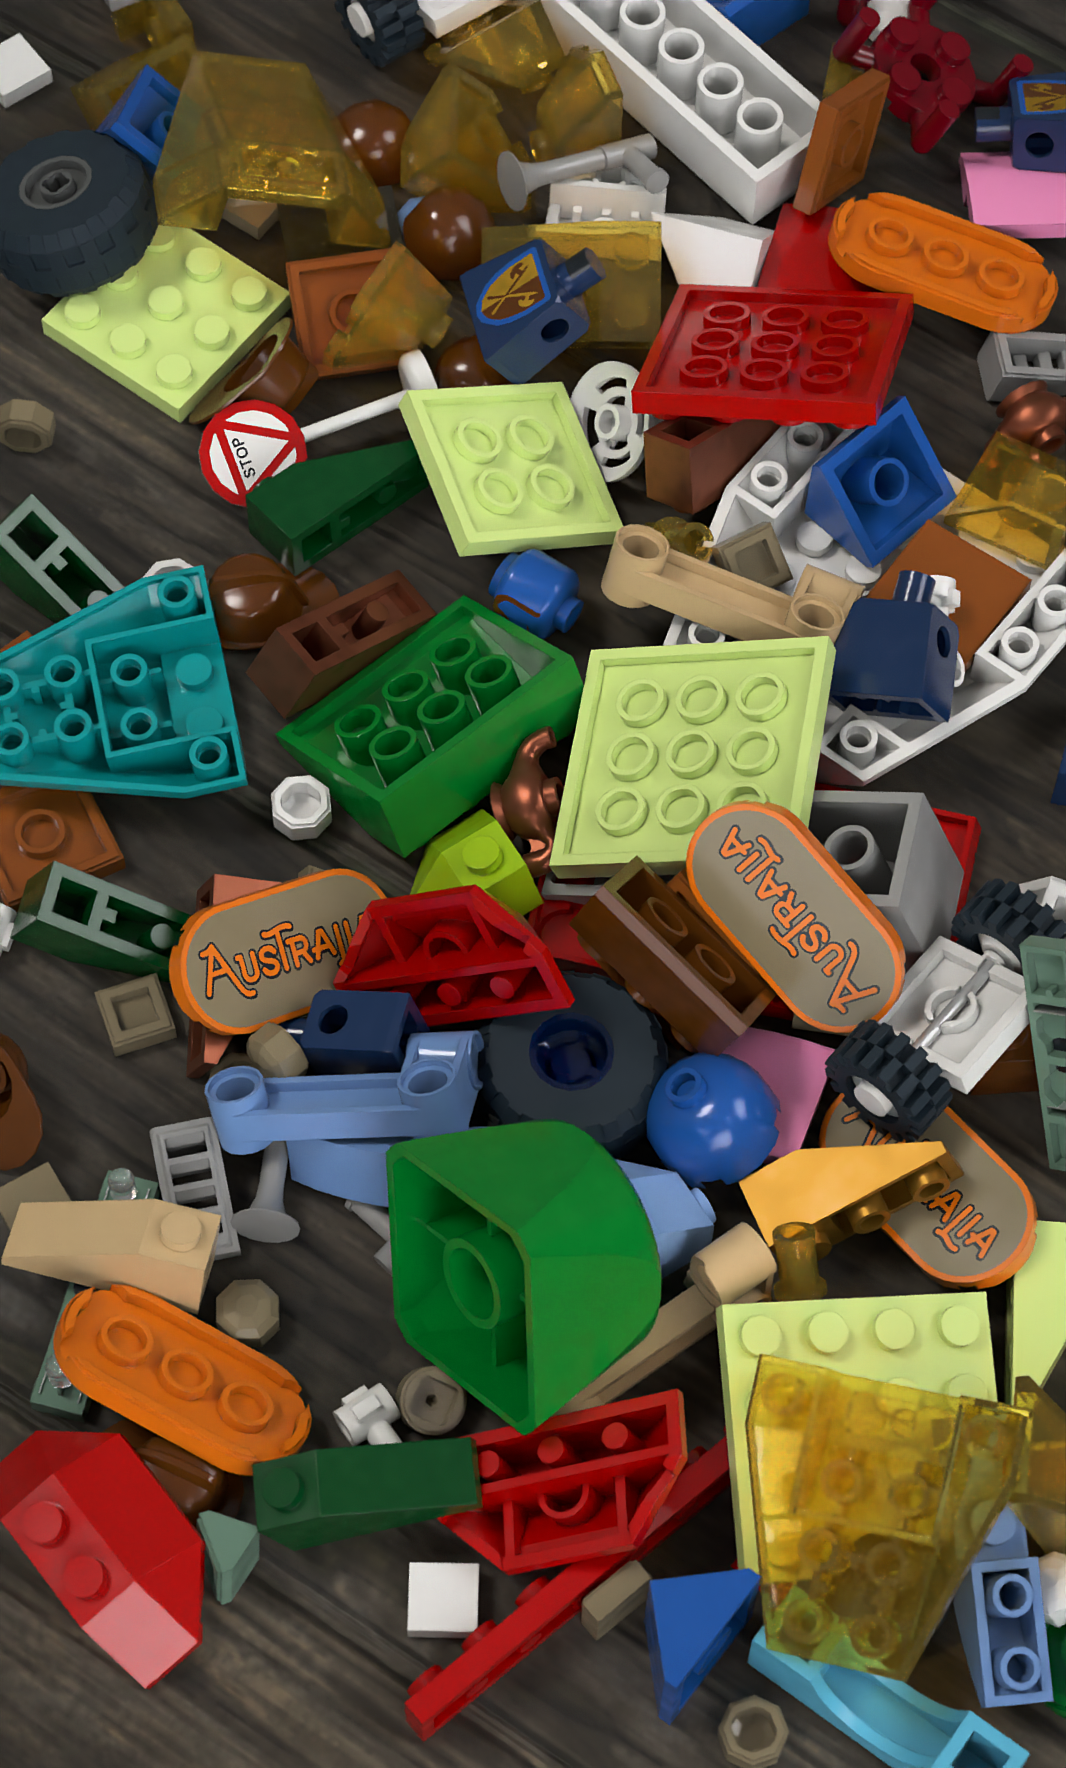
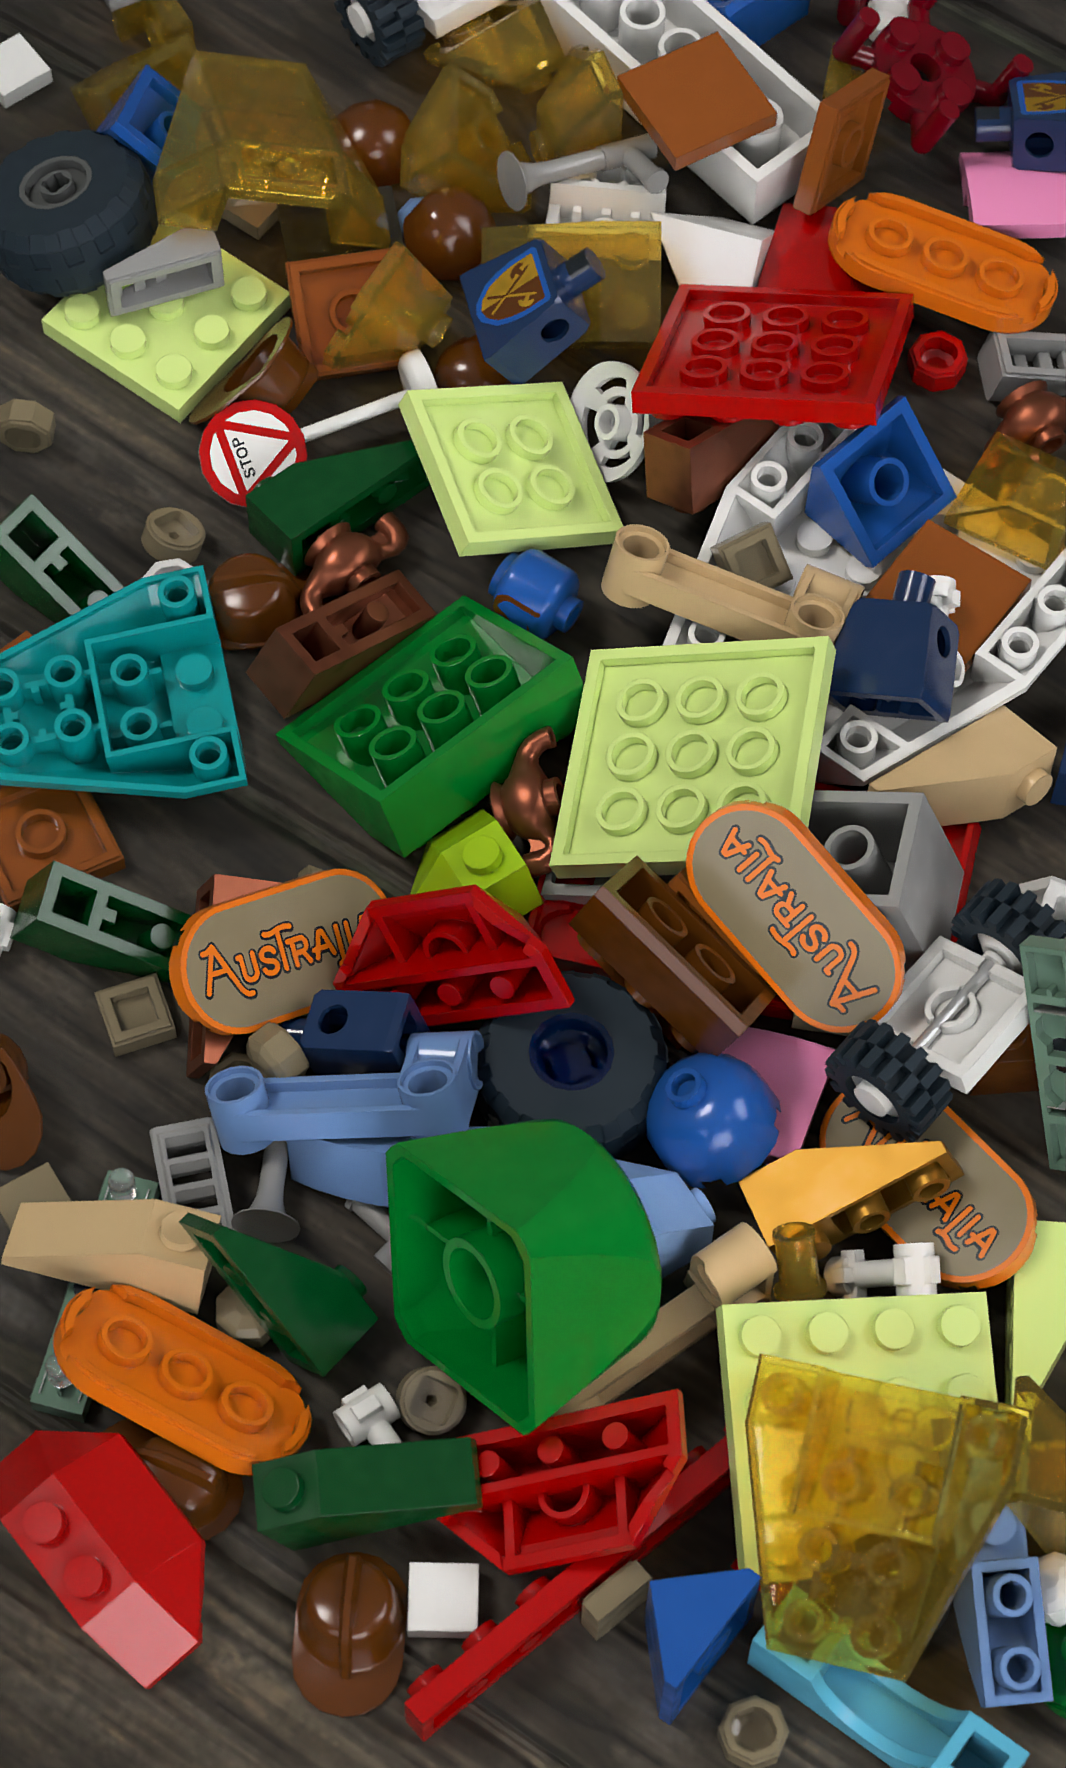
(165, 271): none -> light grey slope
(173, 535): none -> dark tan tile
(229, 1552): sand green slope -> none
(300, 1303): none -> dark green slope
(301, 807): white tile -> none
(349, 559): none -> copper piece
(349, 1634): none -> reddish brown piece
(684, 536): clear yellow axle -> none
(696, 101): none -> dark orange tile
(912, 1271): none -> white bar
(937, 361): none -> red tile
(978, 770): none -> tan slope

